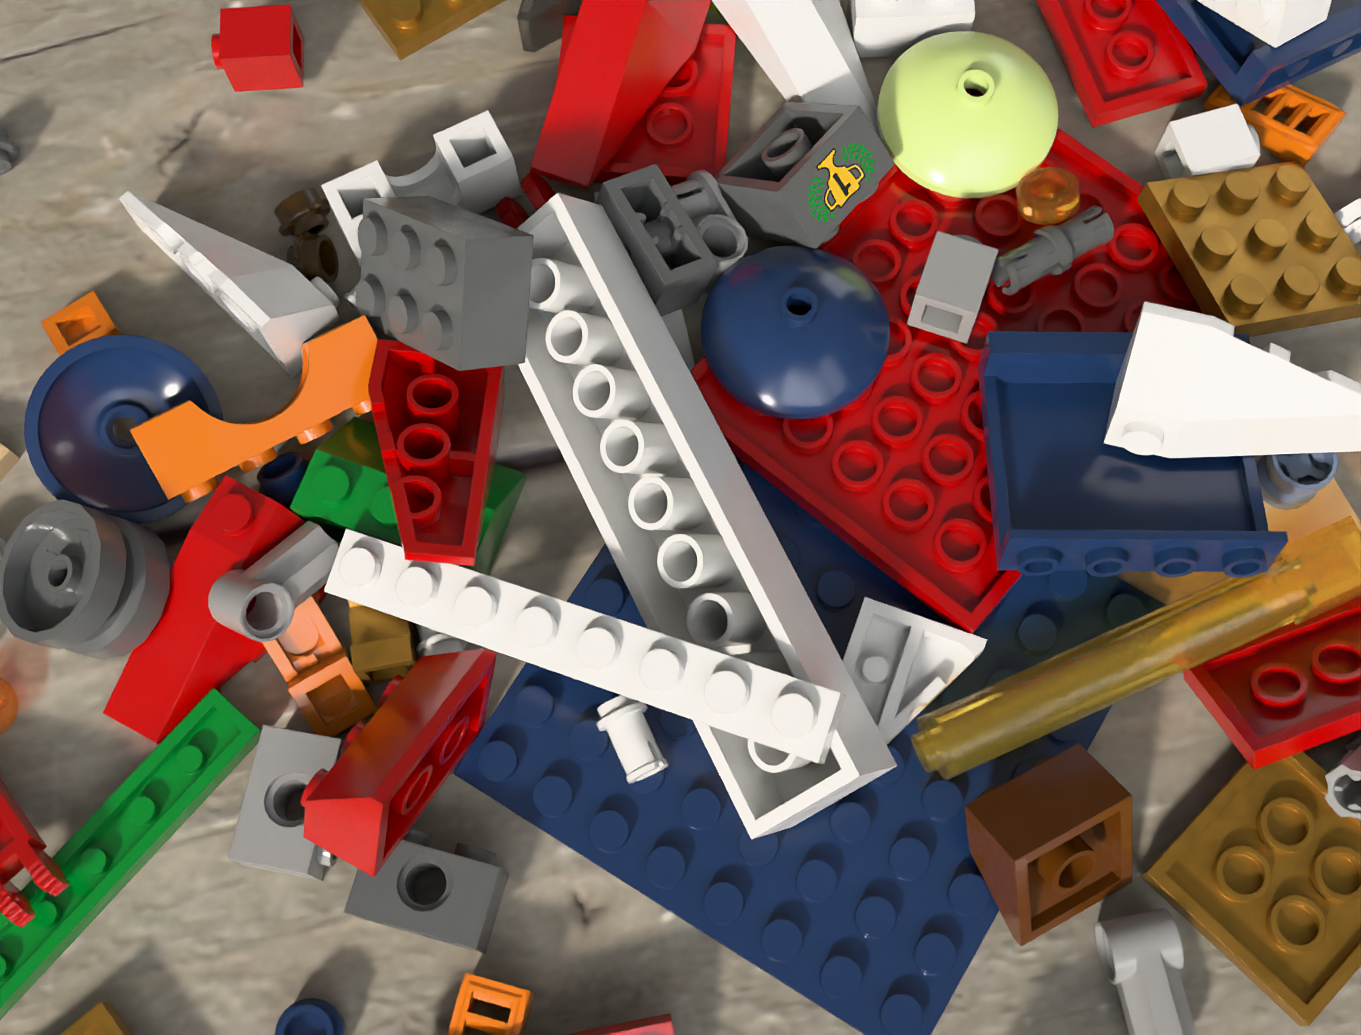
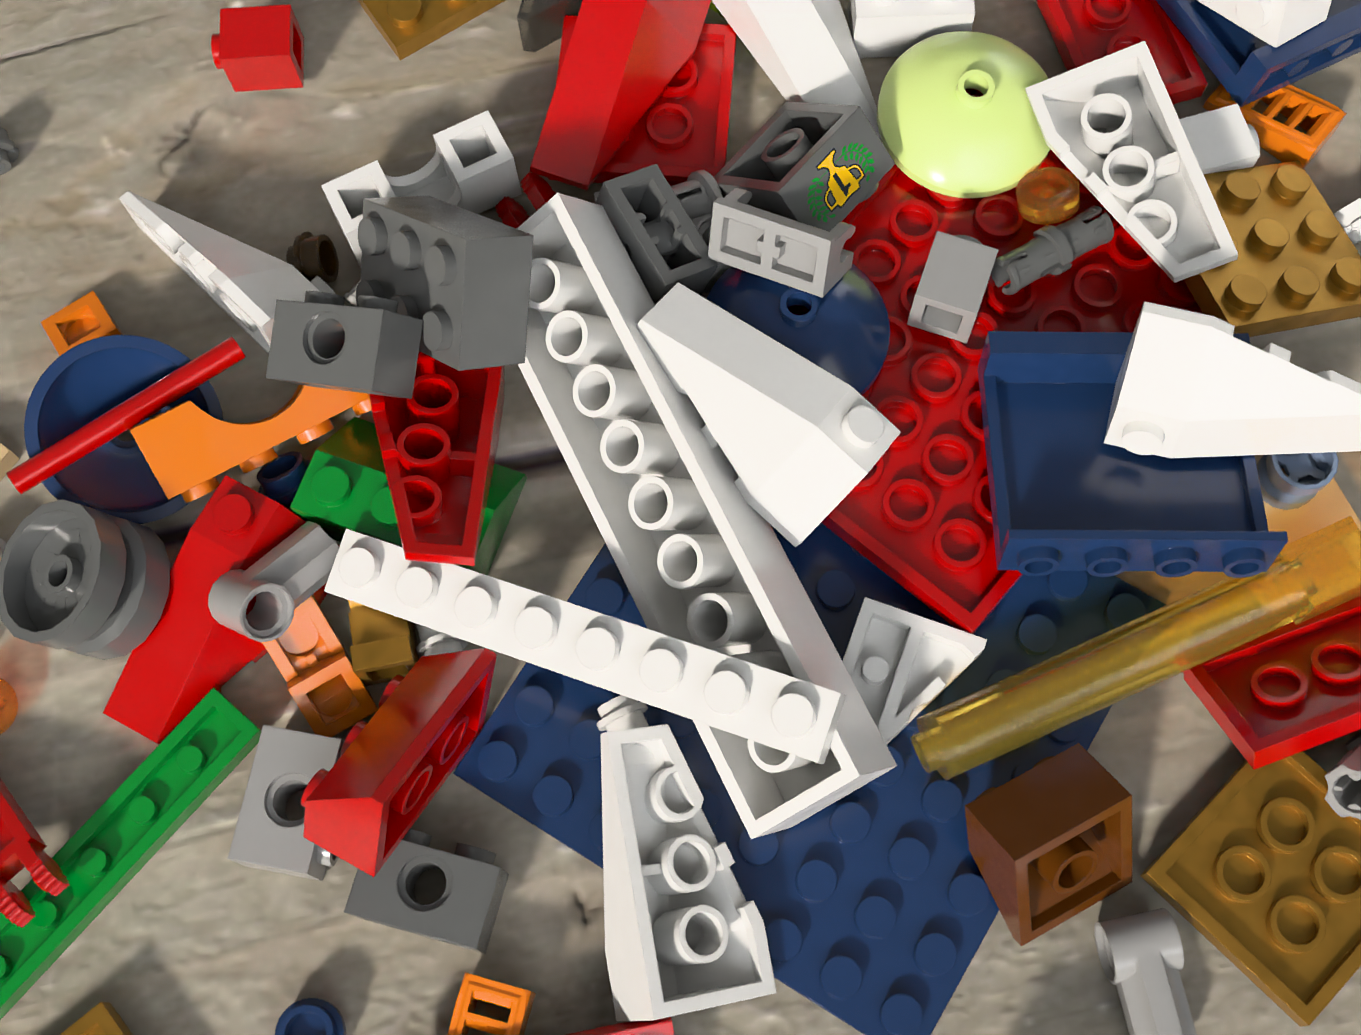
(125, 415): none -> red bar
(303, 213): dark brown plate -> none
(345, 346): none -> dark grey brick
(671, 903): none -> white wedge
(778, 245): none -> light grey hinge
(780, 419): none -> white wedge
(1131, 152): none -> white wedge

